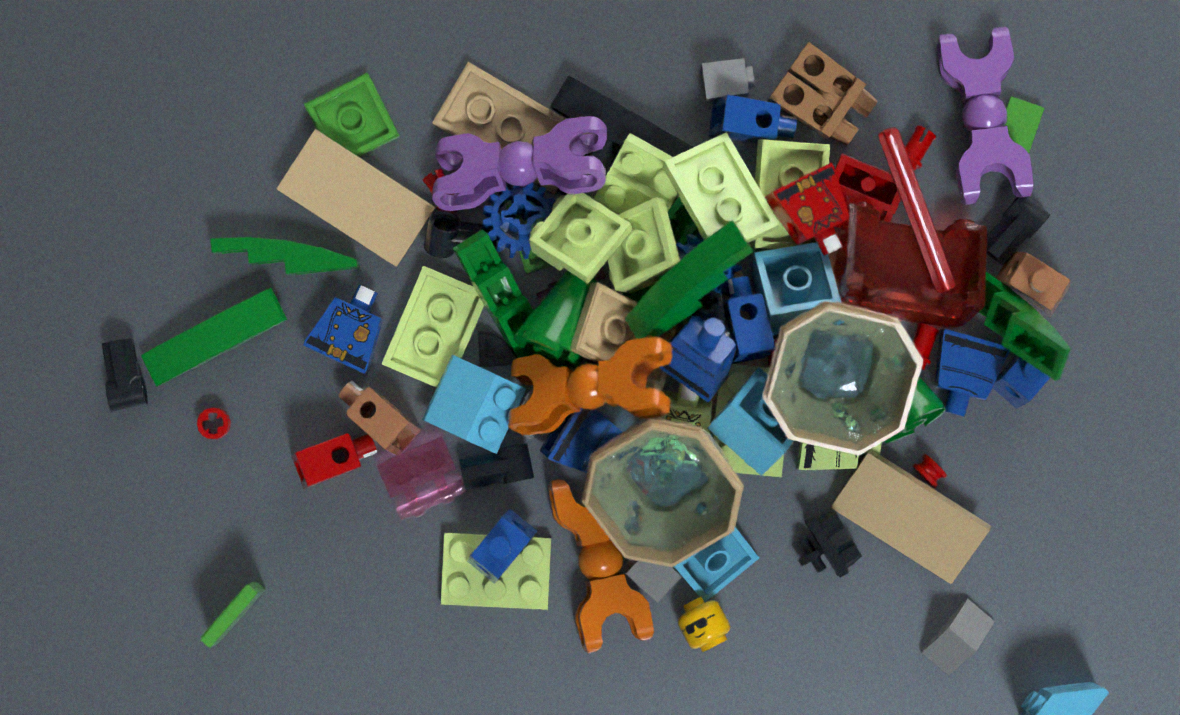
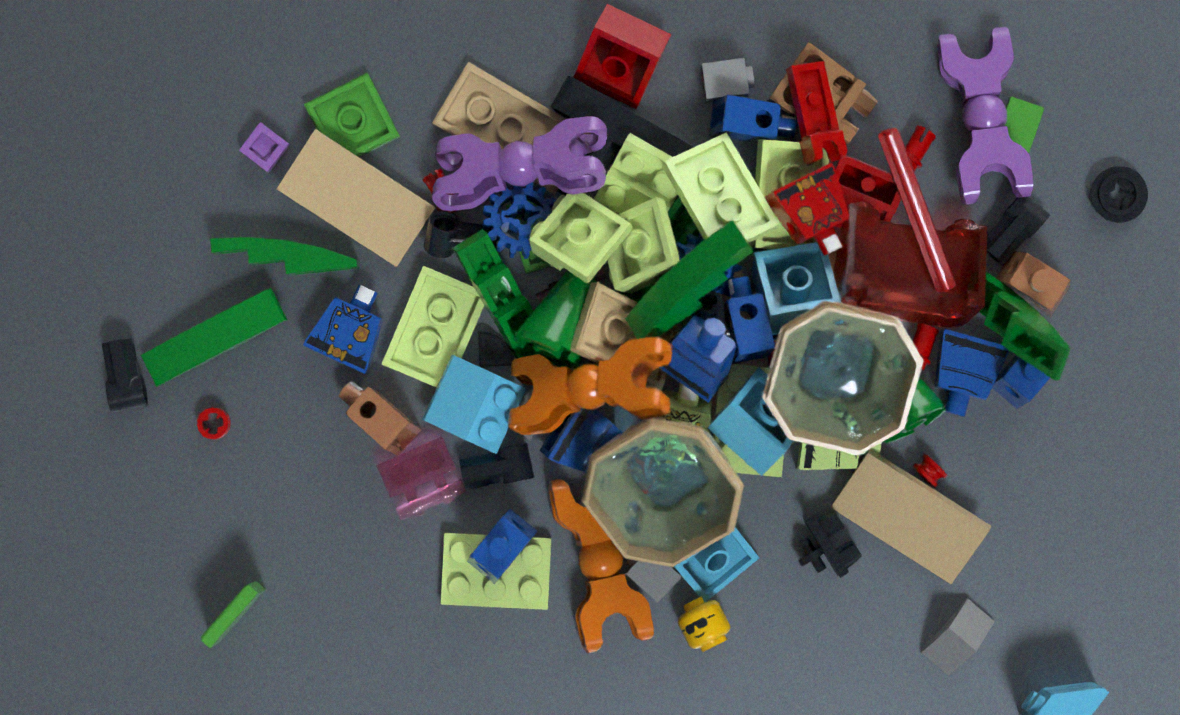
(264, 147): none -> medium lavender plate
(316, 462): red torso -> none
(621, 56): none -> red slope
(815, 113): none -> red plate
(1129, 181): none -> black gear

